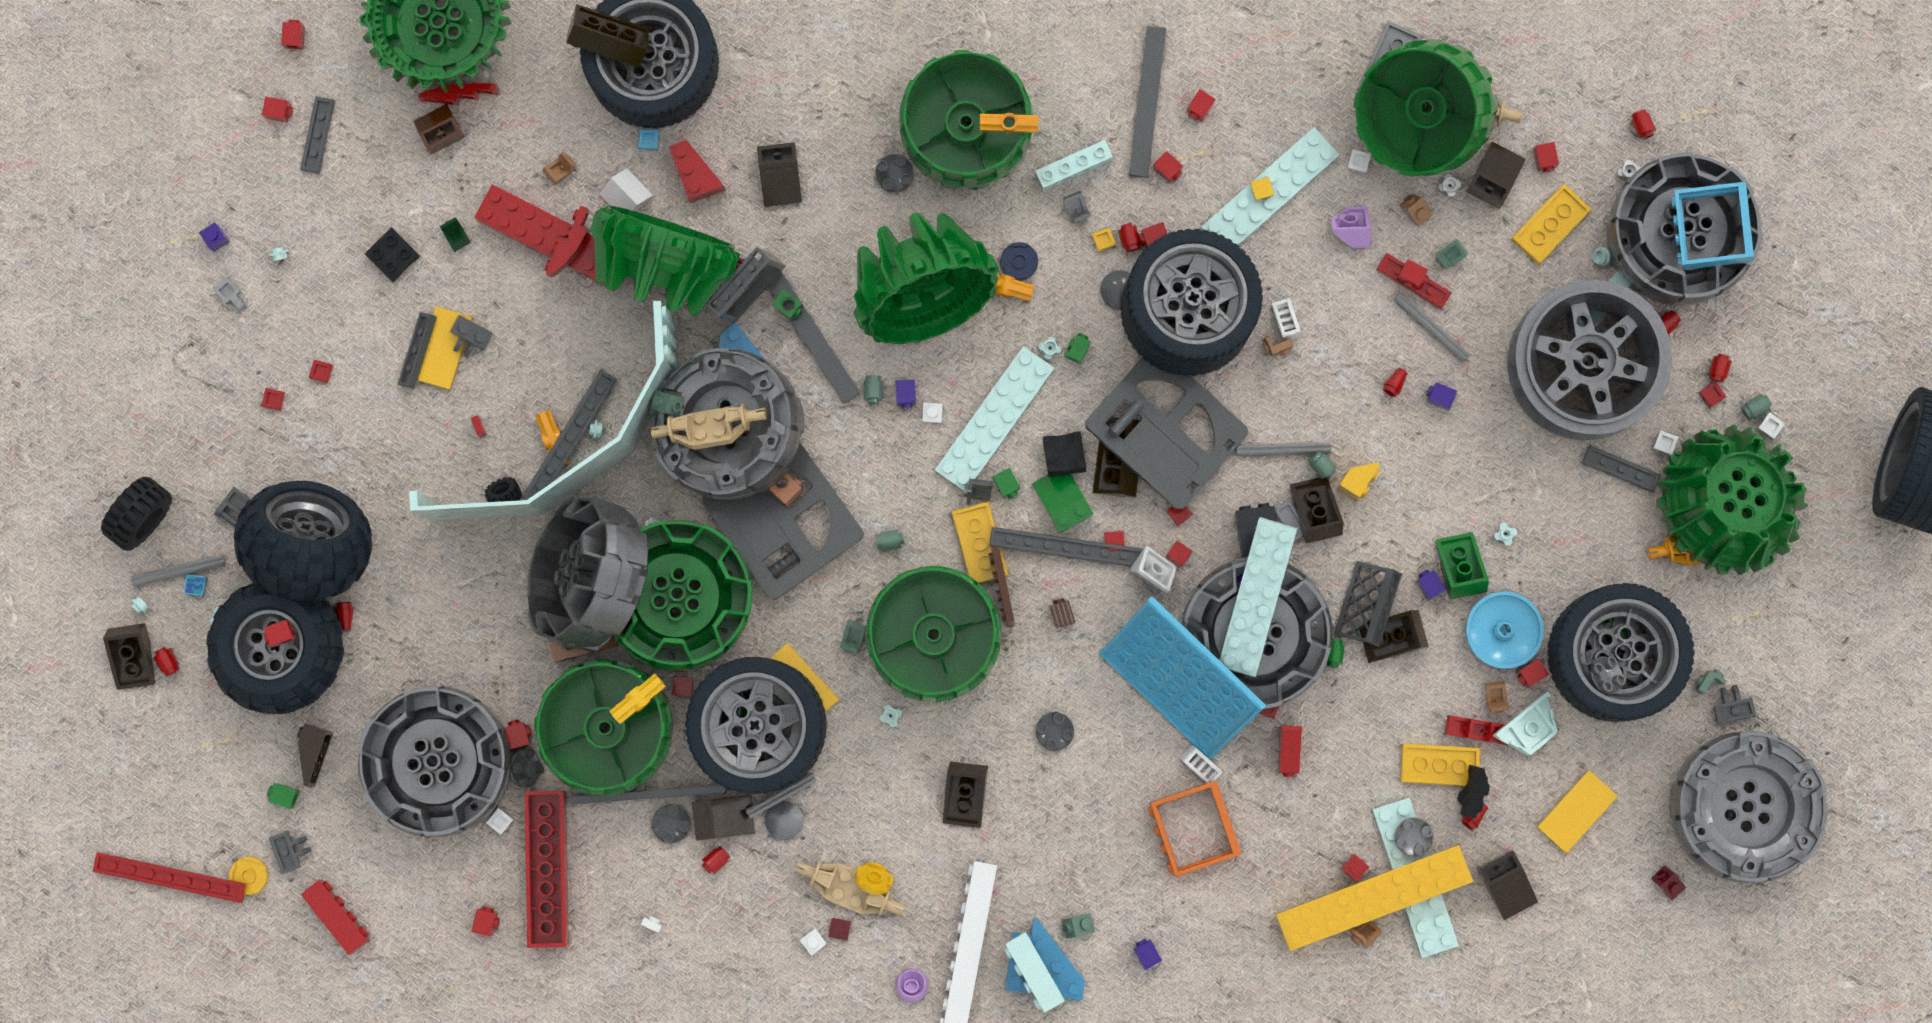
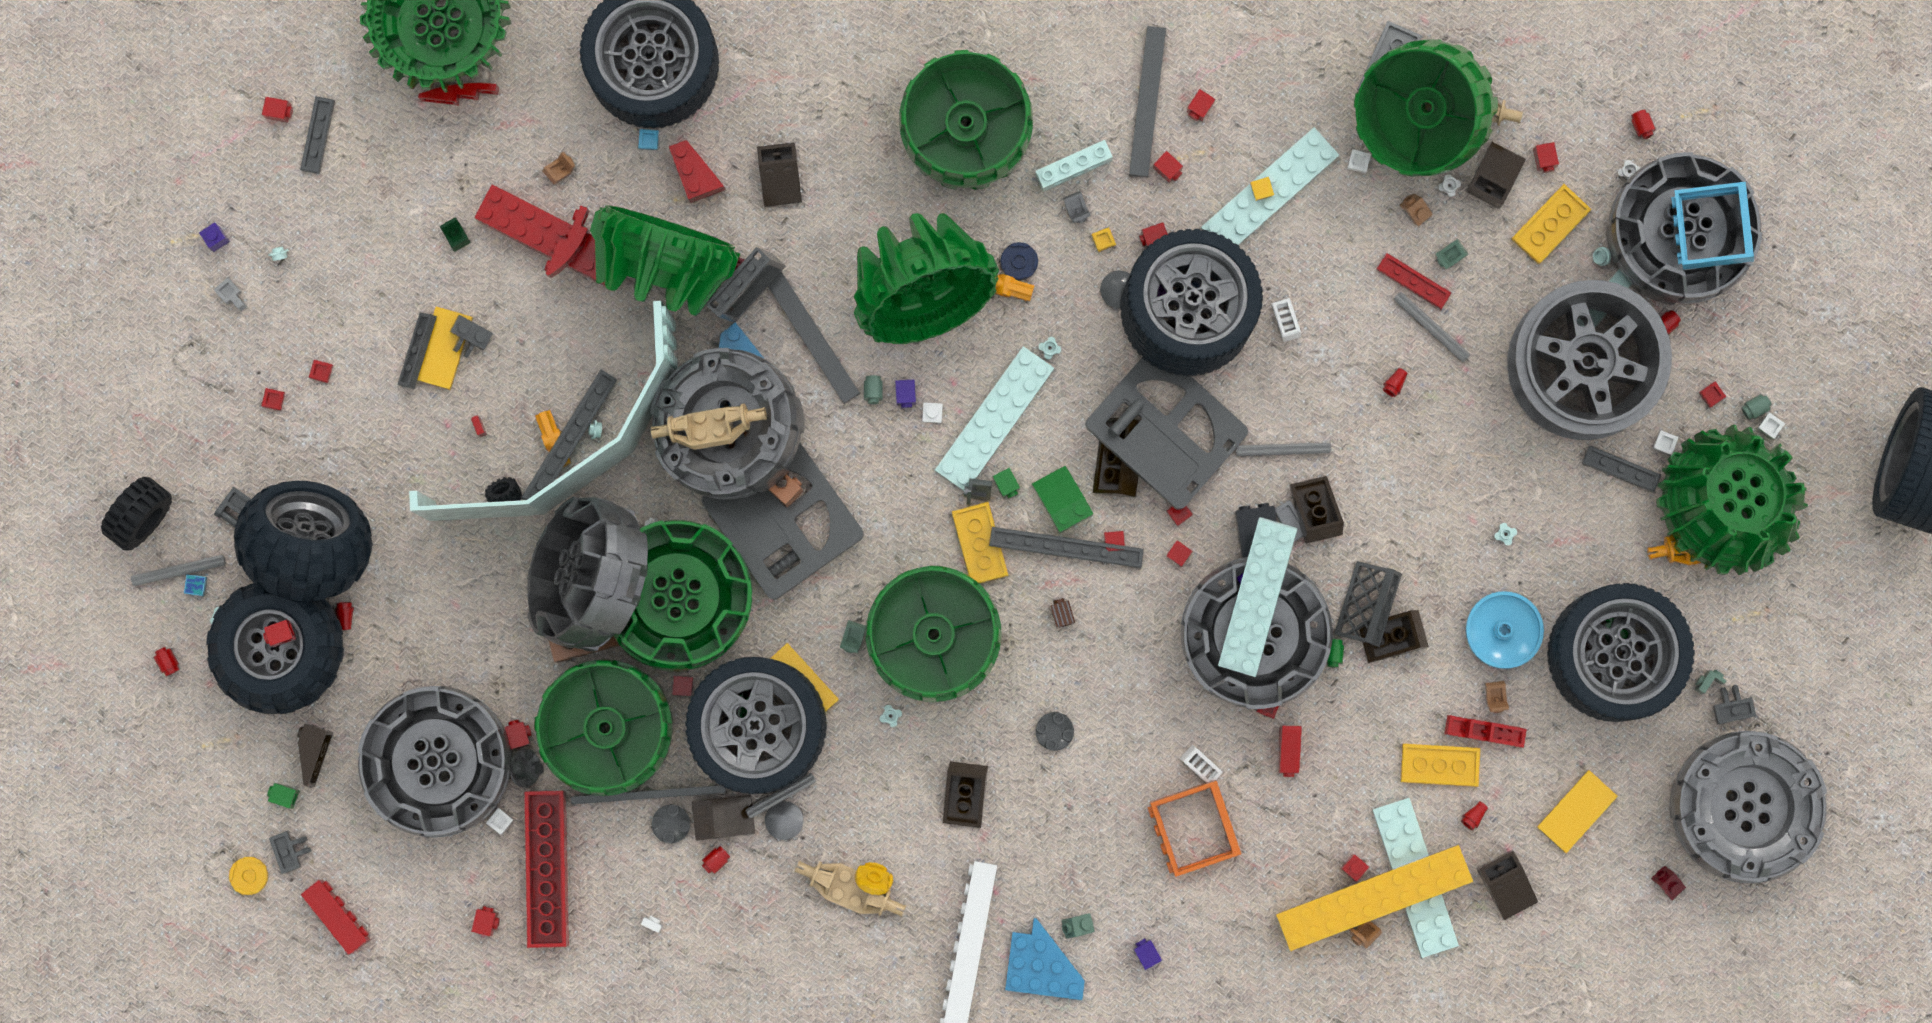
(130, 656): dark brown slope -> none
(139, 605): light aqua plate -> none
(169, 877): red tile -> none
(293, 34): red brick -> none
(392, 254): black brick -> none
(438, 129): reddish brown slope -> none
(608, 36): dark brown slope -> none
(625, 191): white slope -> none
(637, 698): yellow piece -> none
(667, 403): sand green bracket -> none
(785, 297): green brick -> none
(813, 942): white plate -> none
(839, 929): dark red plate -> none
(889, 540): sand green brick -> none
(894, 173): dark grey dish -> none
(911, 985): lavender hat -> none
(1002, 594): reddish brown wing -> none
(1022, 124): light orange piece -> none
(1034, 971): light aqua brick -> none
(1064, 454): black brick -> none
(1078, 348): green brick -> none
(1129, 237): red brick -> none
(1154, 569): white slope -> none
(1181, 678): medium azure tile -> none
(1282, 348): medium nougat bracket -> none
(1321, 464): sand green brick -> none
(1353, 227): lavender slope -> none
(1356, 480): yellow slope -> none
(1413, 275): red brick -> none
(1414, 836): flat silver dish -> none
(1430, 584): dark purple brick -> none
(1441, 396): dark purple brick -> none
(1462, 566): green slope -> none
(1473, 793): black brick -> none
(1530, 727): light aqua wing -> none
(1532, 673): red brick -> none
(1607, 675): flat silver dish -> none
(1719, 368): red brick -> none

